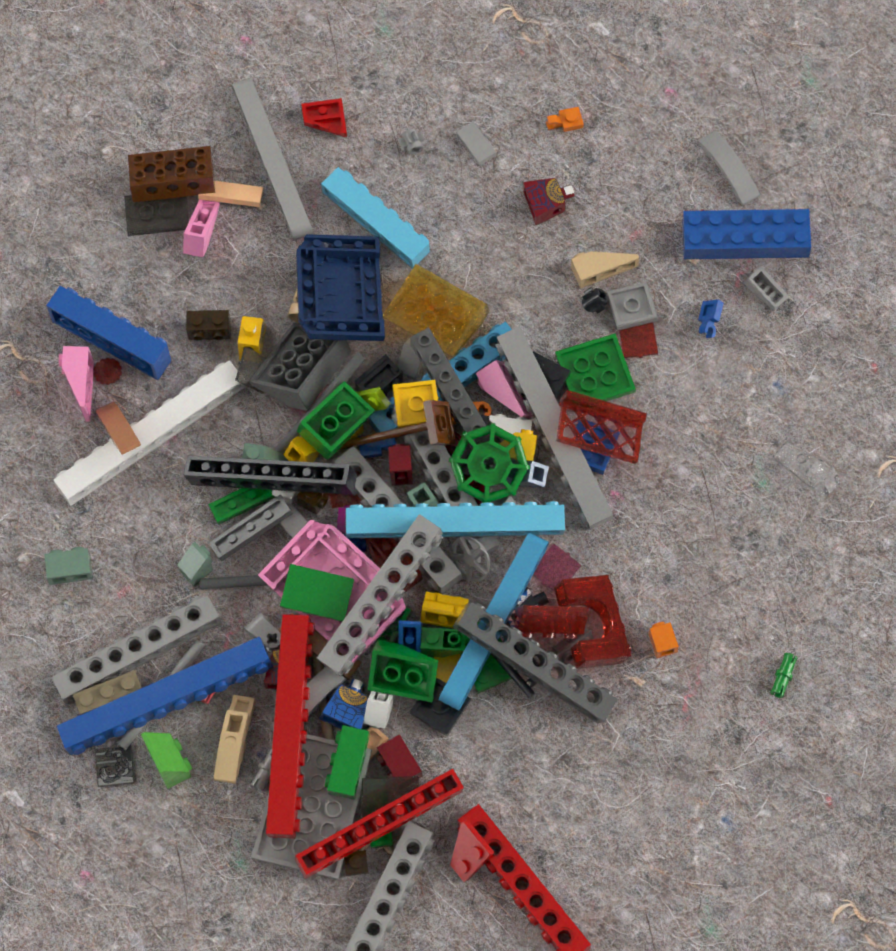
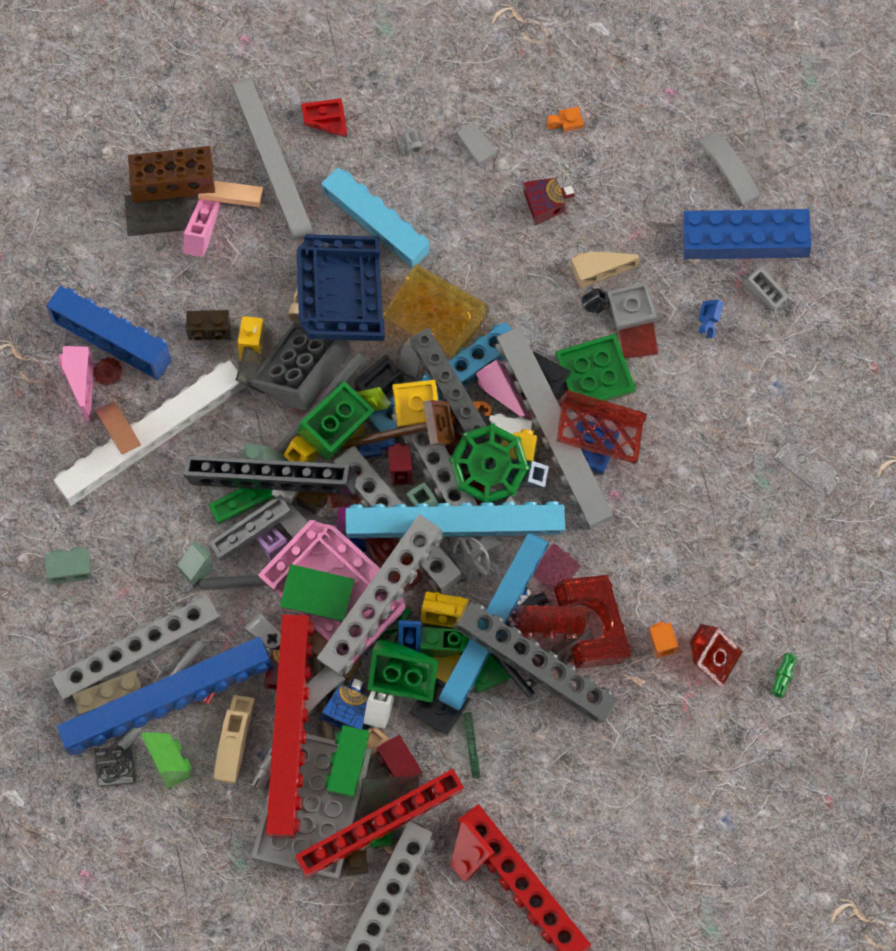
(272, 542): none -> lavender slope
(471, 743): none -> clear green bar
(714, 653): none -> clear red slope

